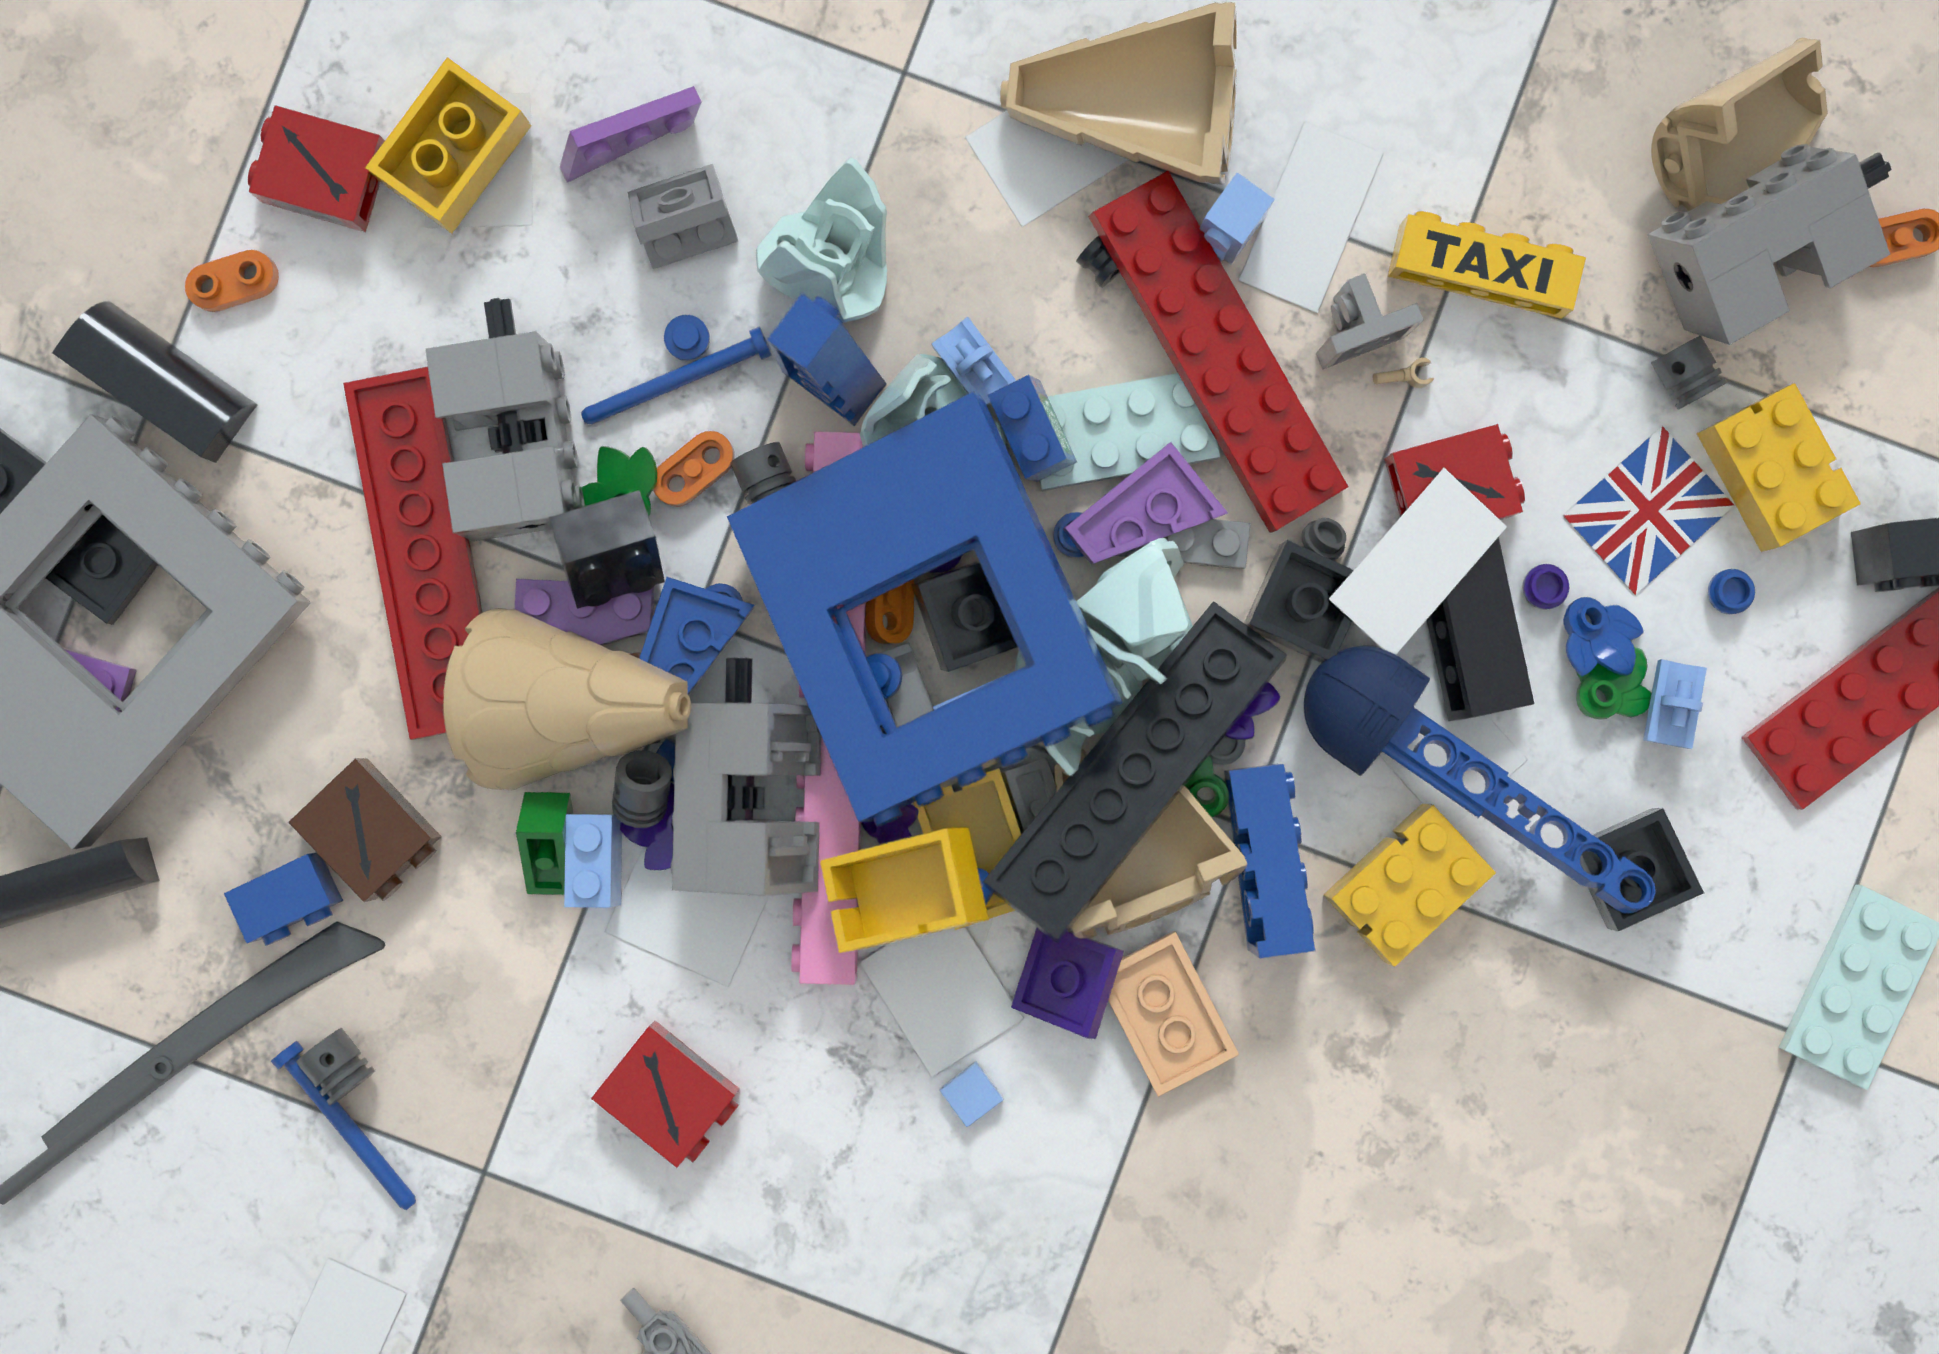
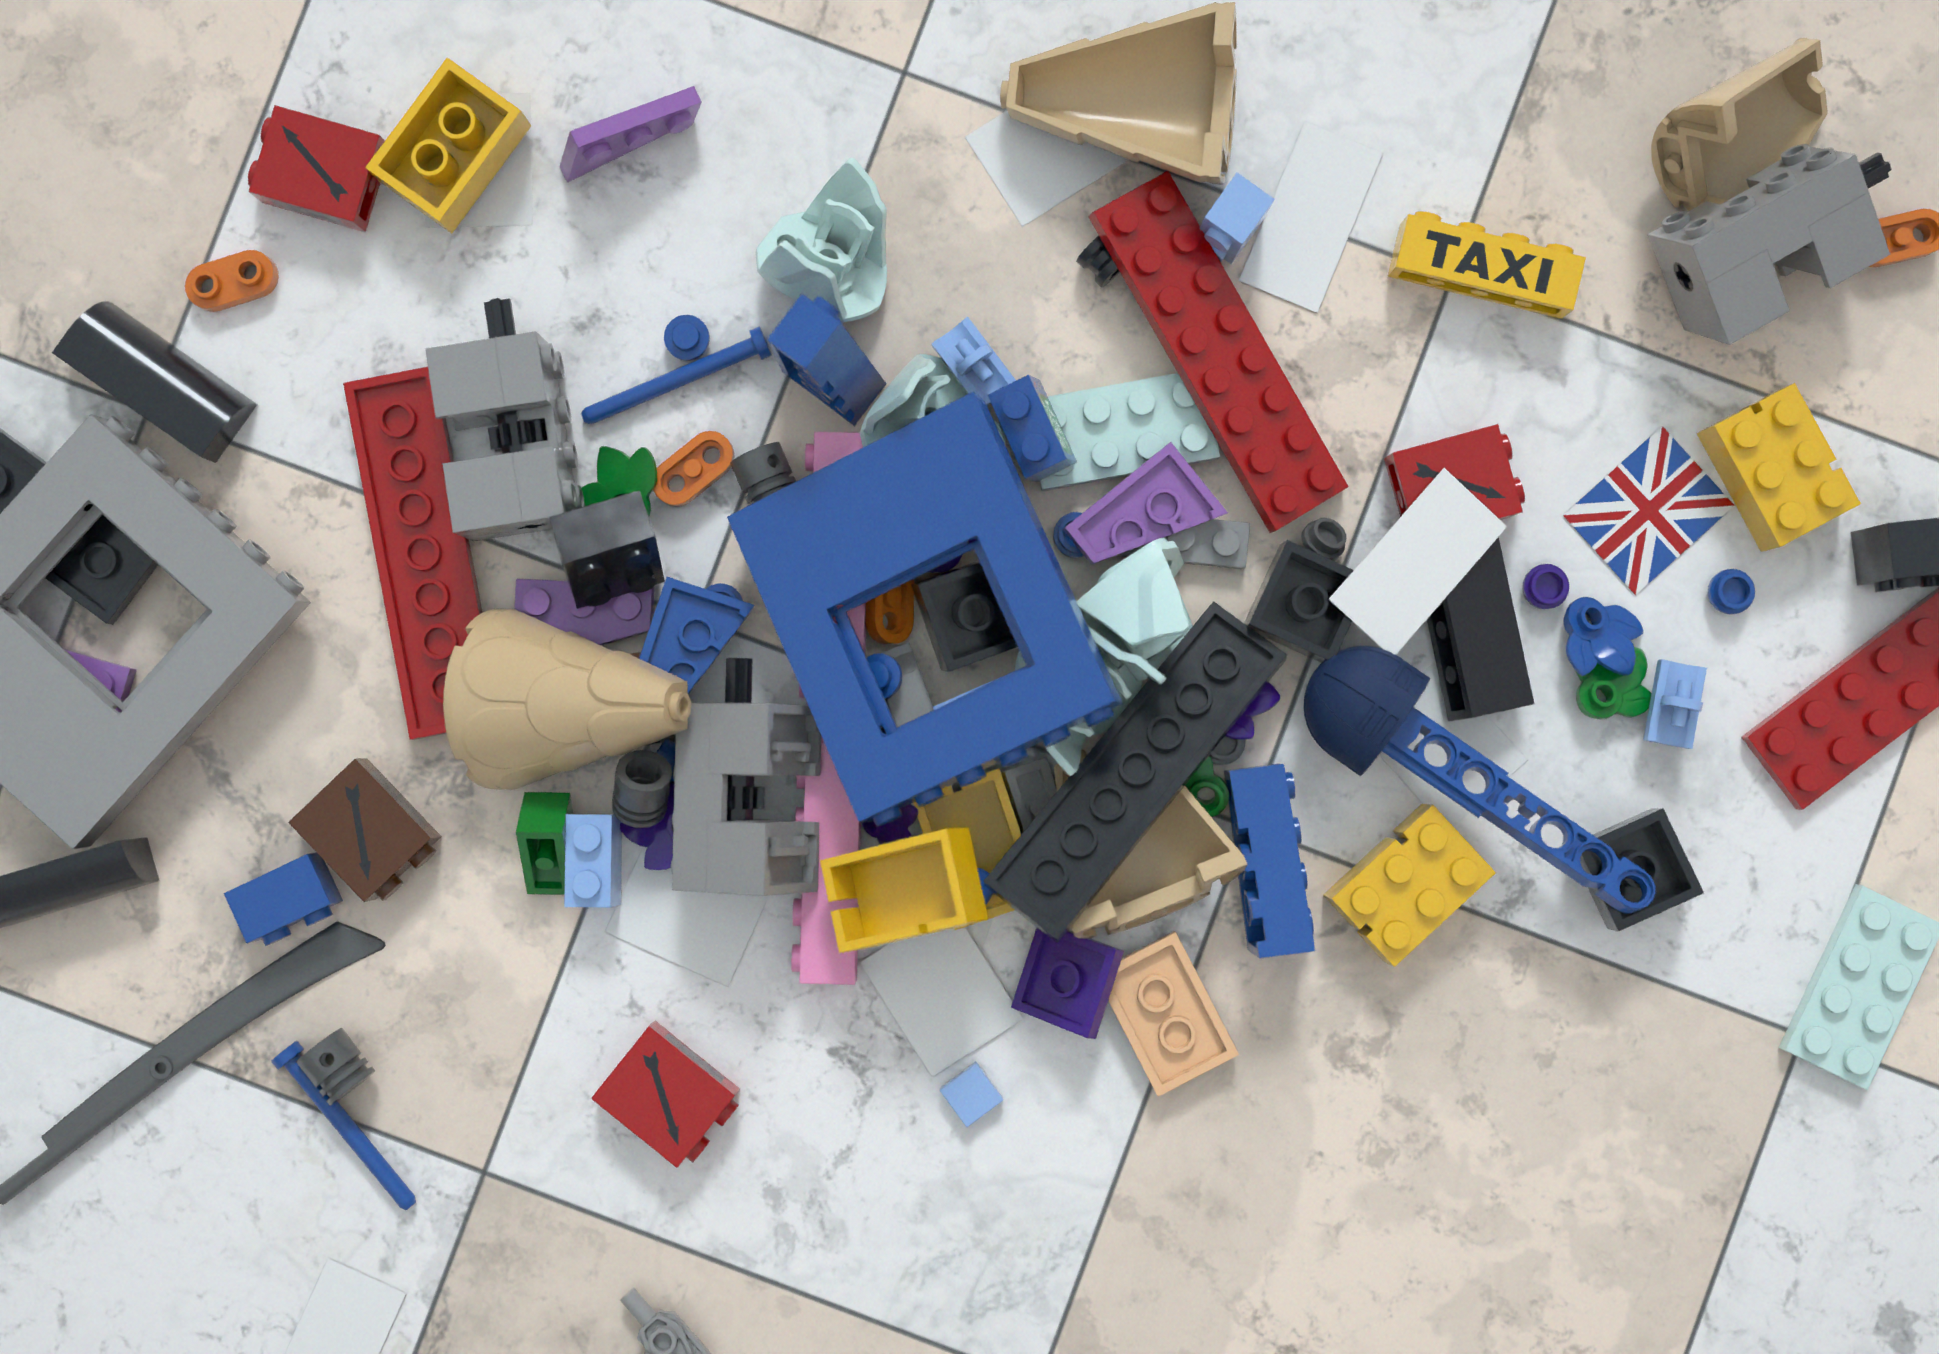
(681, 216): light grey bracket -> none
(1363, 323): light grey bracket -> none
(1404, 374): tan hand -> none
(1689, 372): dark grey piece -> none

